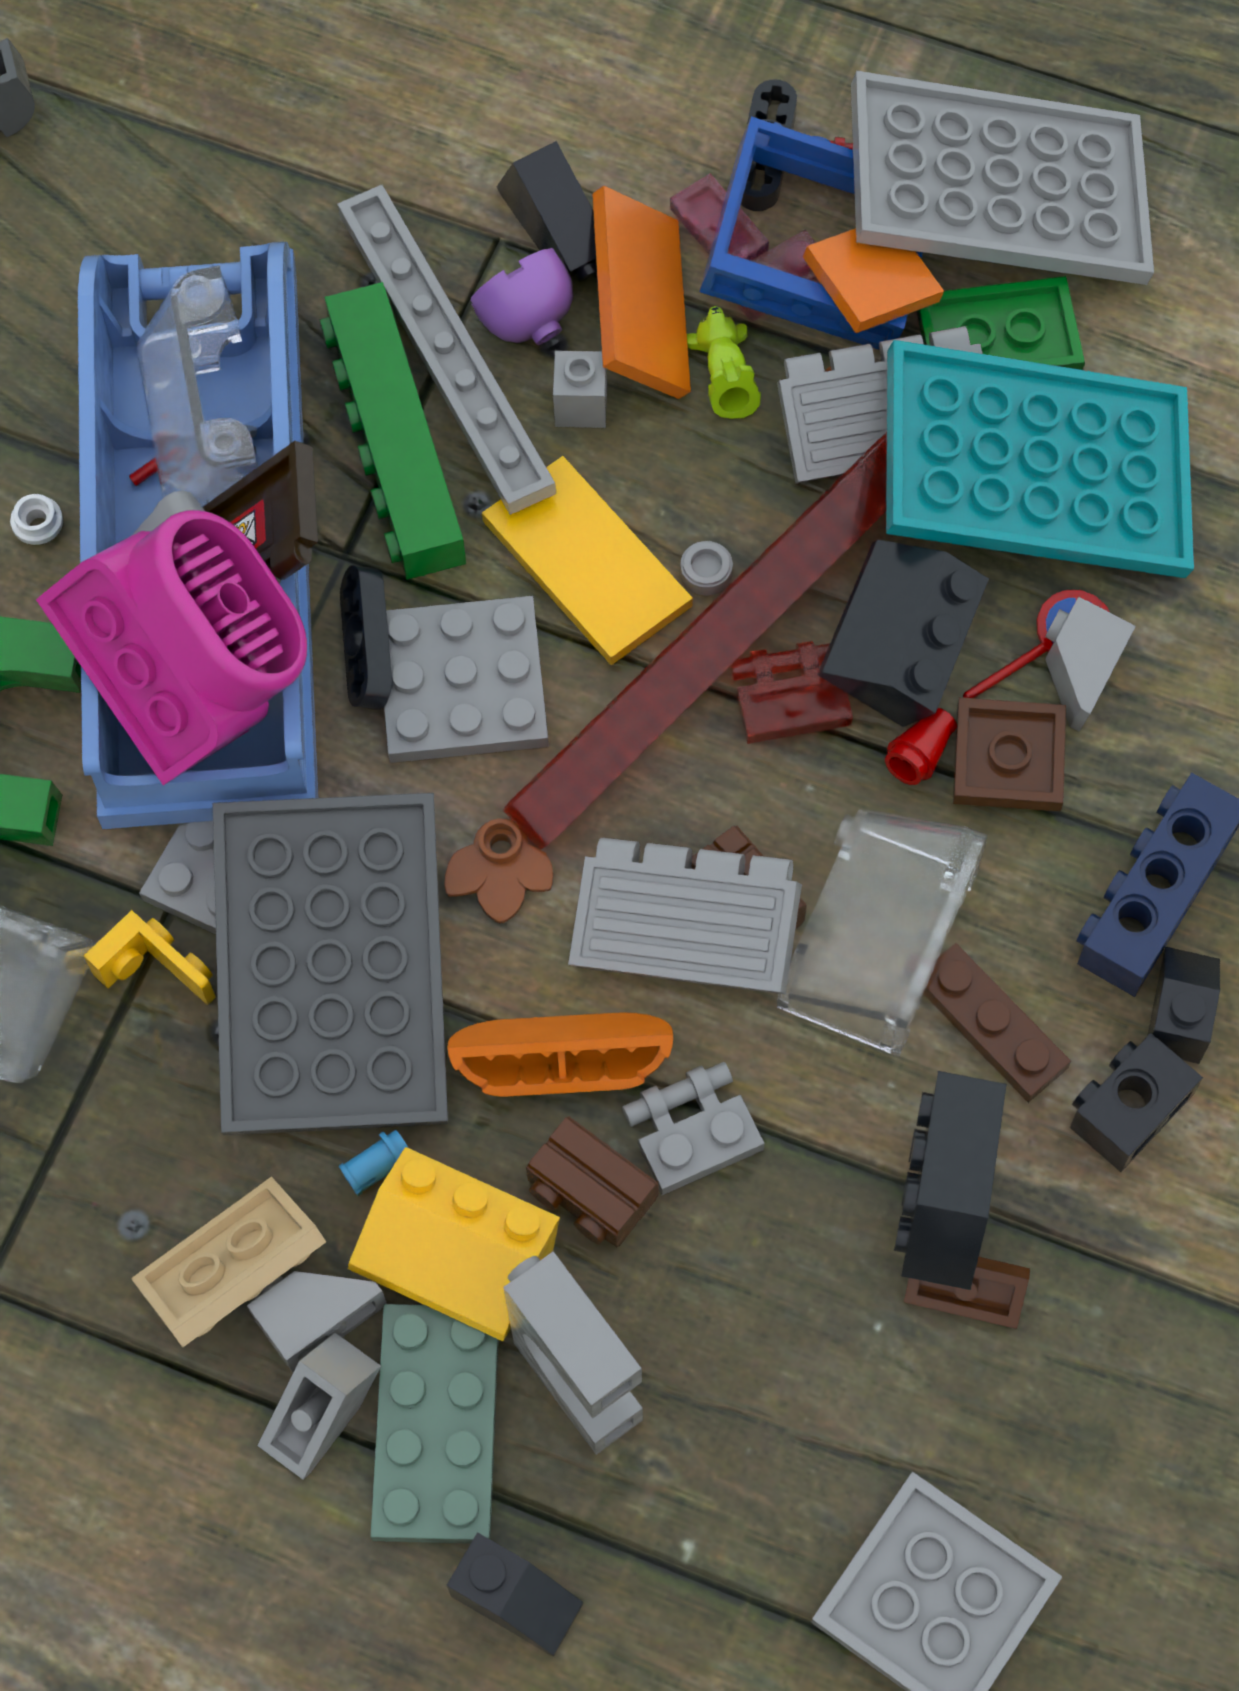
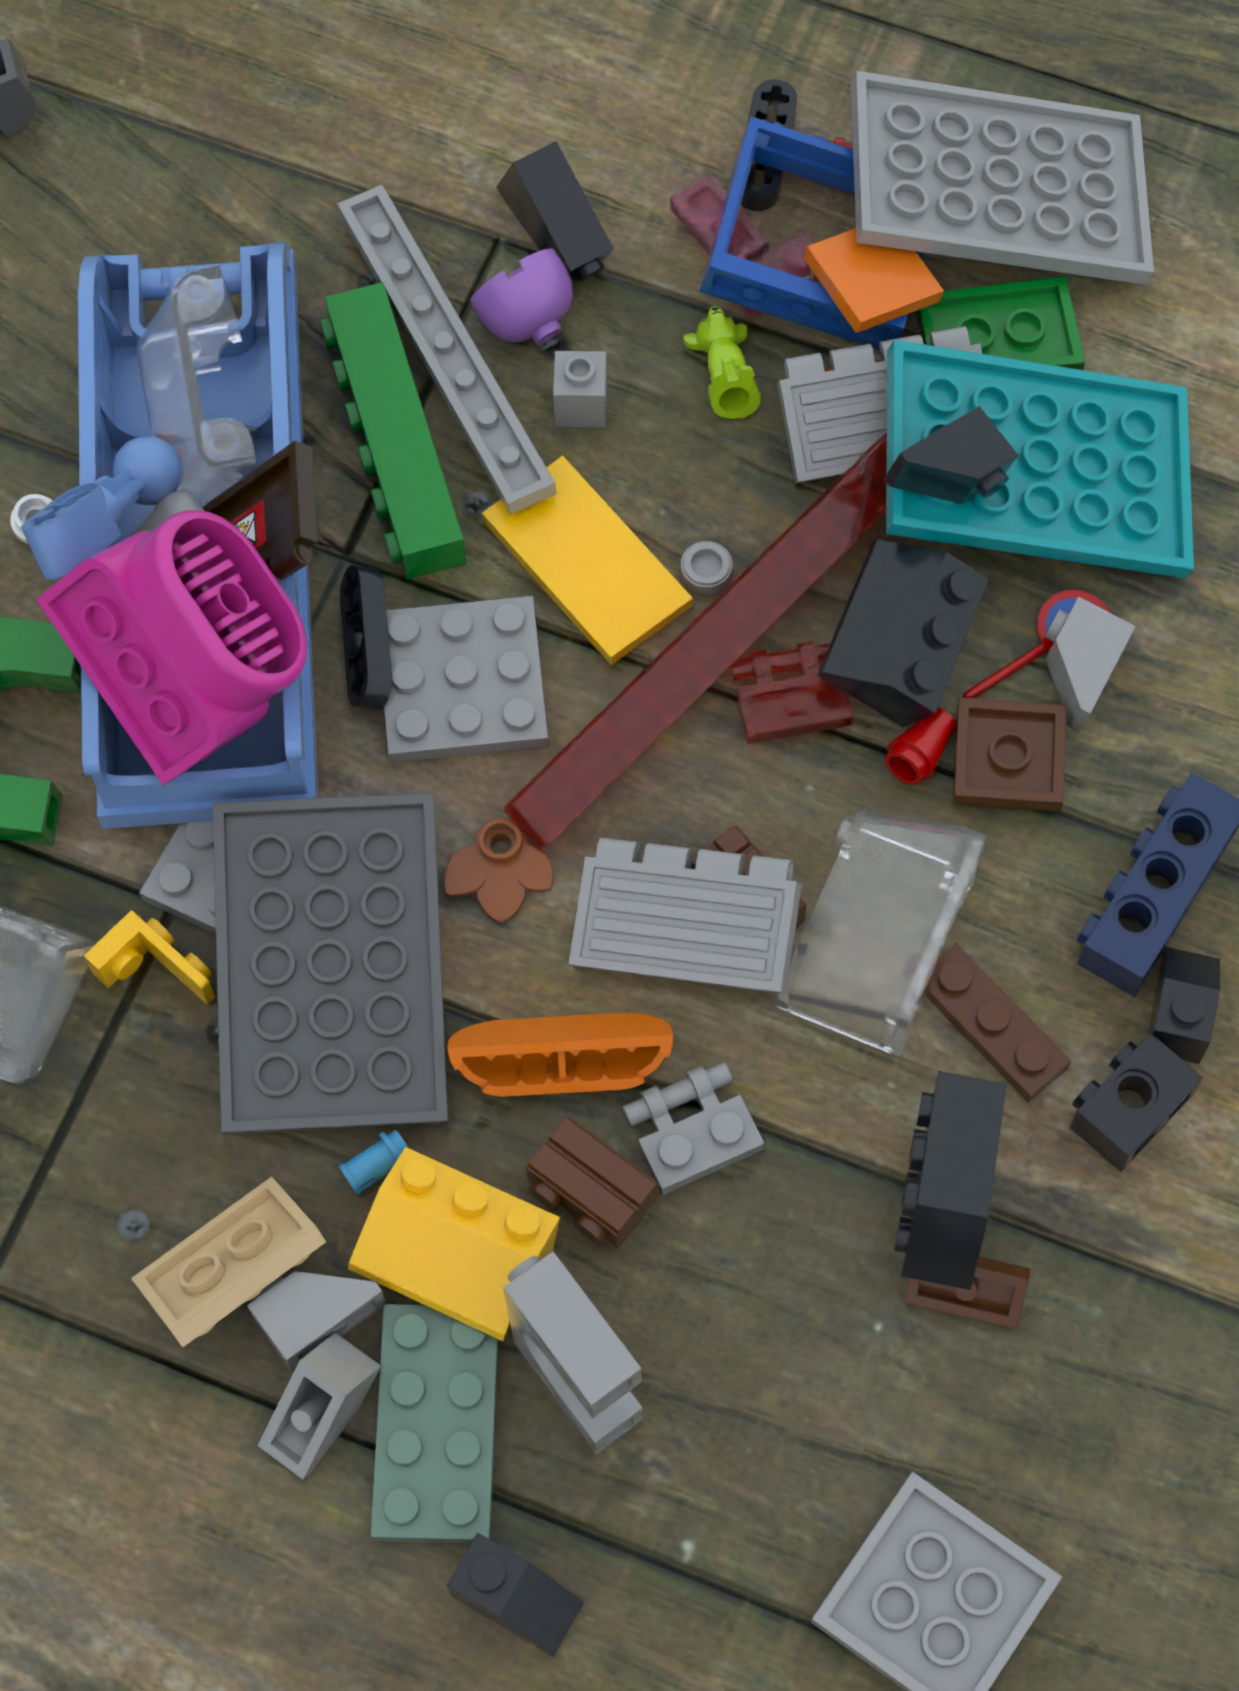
(89, 515): none -> medium blue beam
(641, 293): orange tile -> none
(955, 461): none -> black slope

